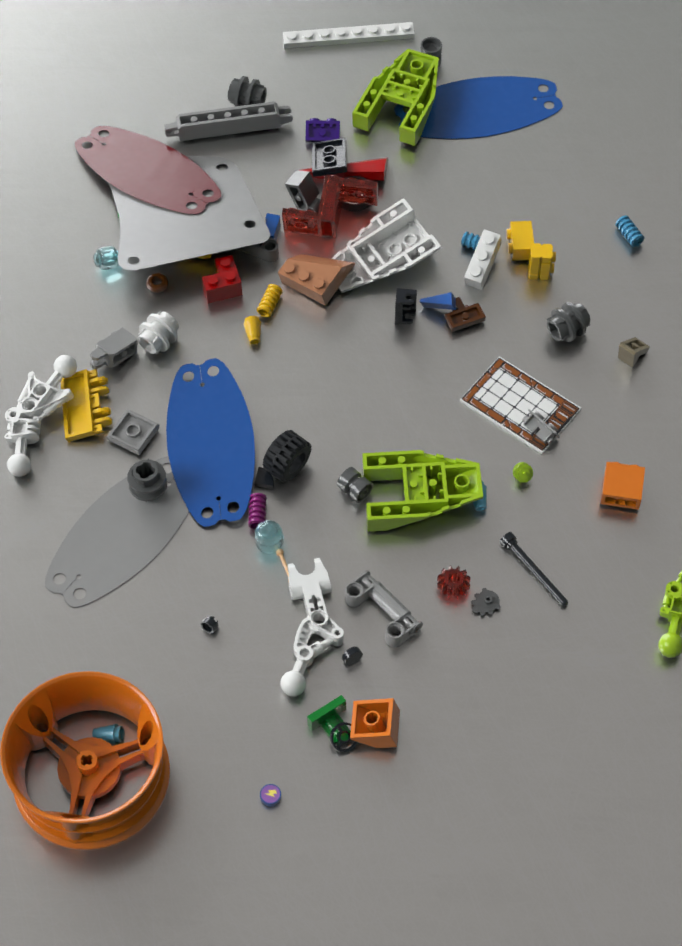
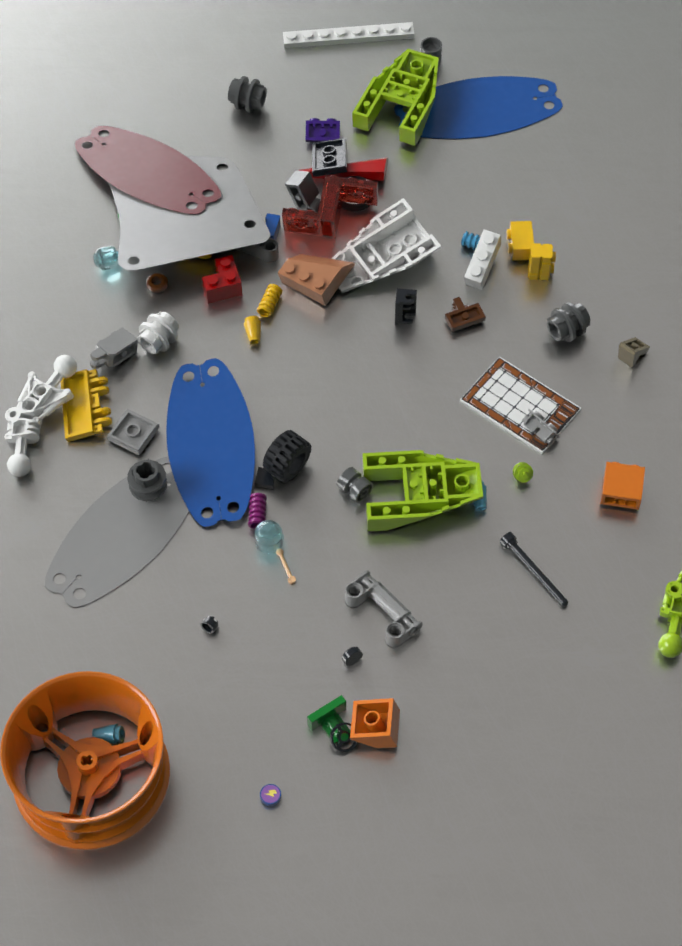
(229, 121): light grey hinge -> none
(311, 590): white piece -> none
(442, 301): blue piece -> none
(446, 580): clear red gear -> none
(485, 602): dark grey piece -> none
(629, 231): dark azure piece -> none

